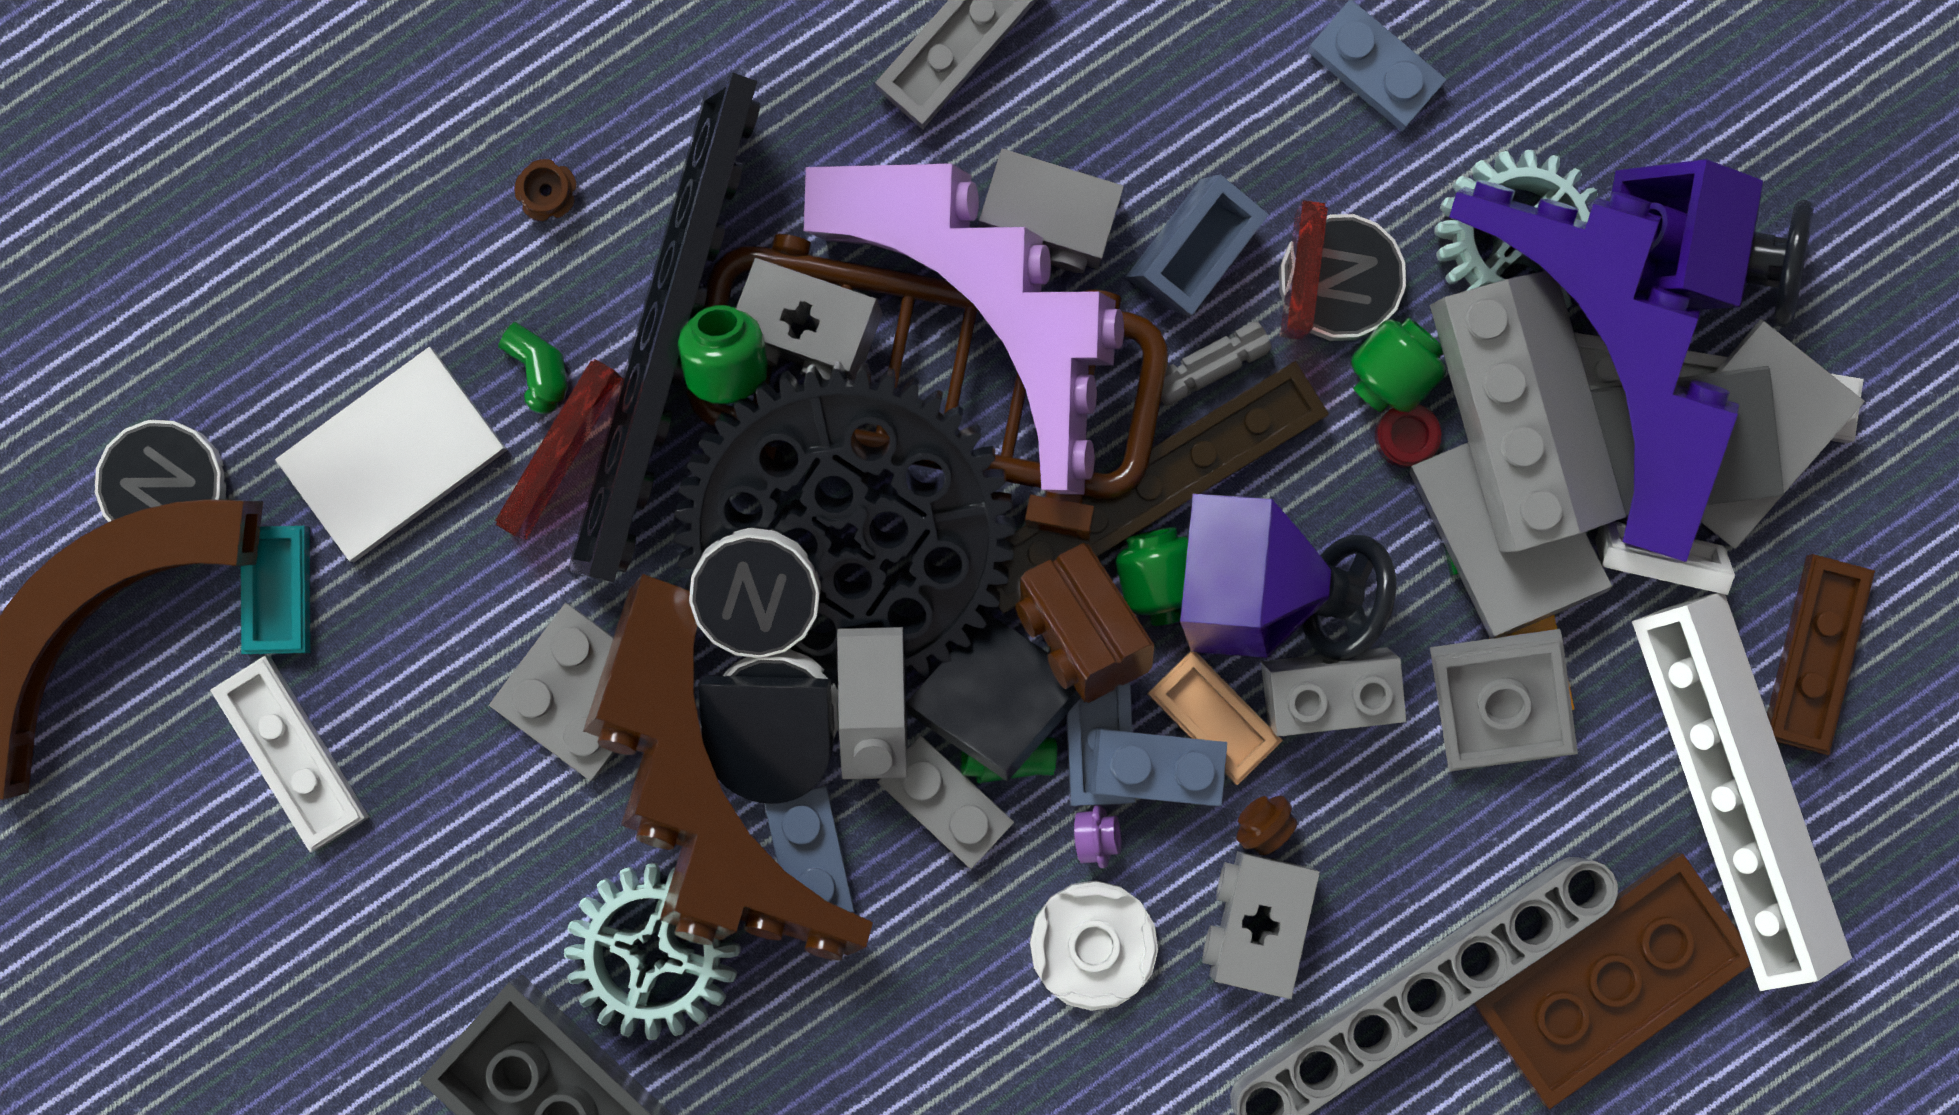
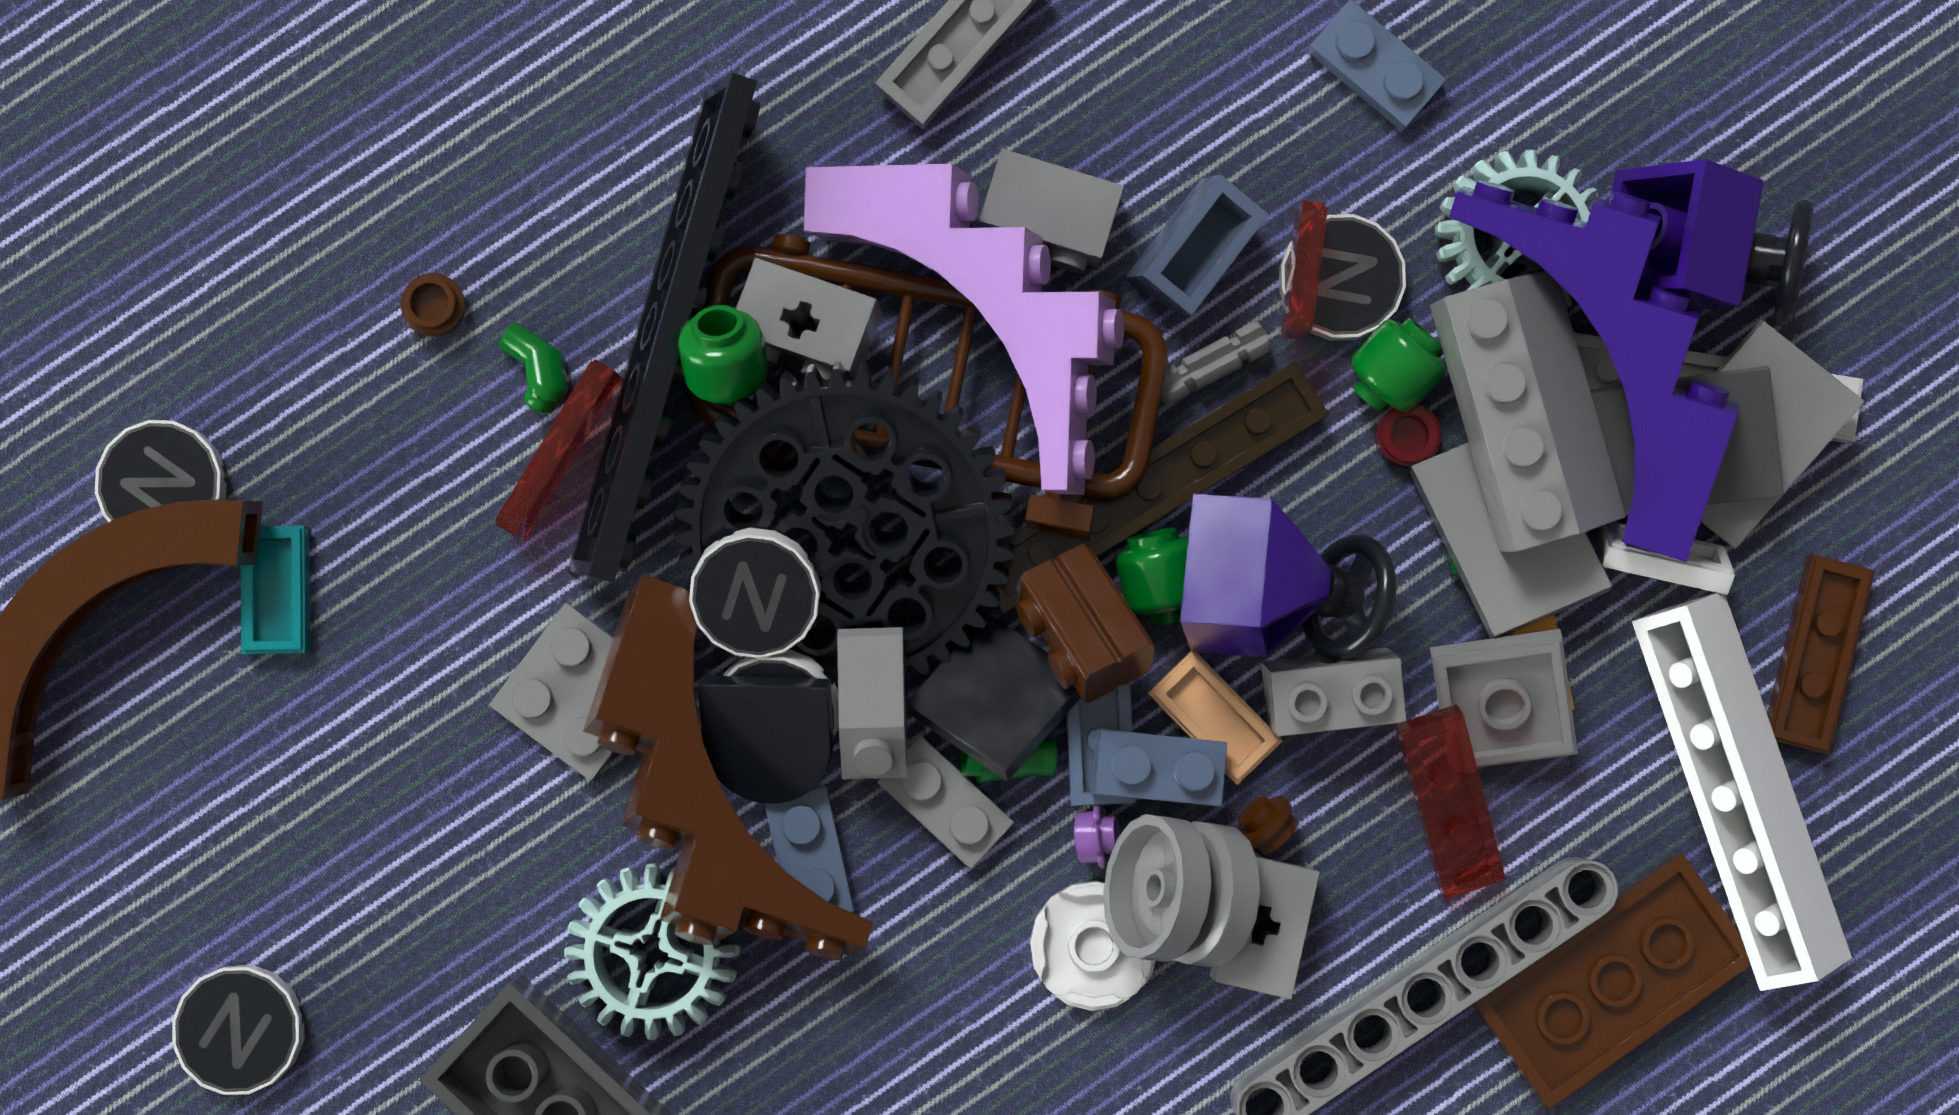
(238, 1029): none -> black tile
(289, 753): white tile -> none
(391, 454): white tile -> none
(433, 304): none -> reddish brown plate
(543, 173): reddish brown plate -> none
(1181, 891): none -> light grey wheel
(1450, 801): none -> clear red tile

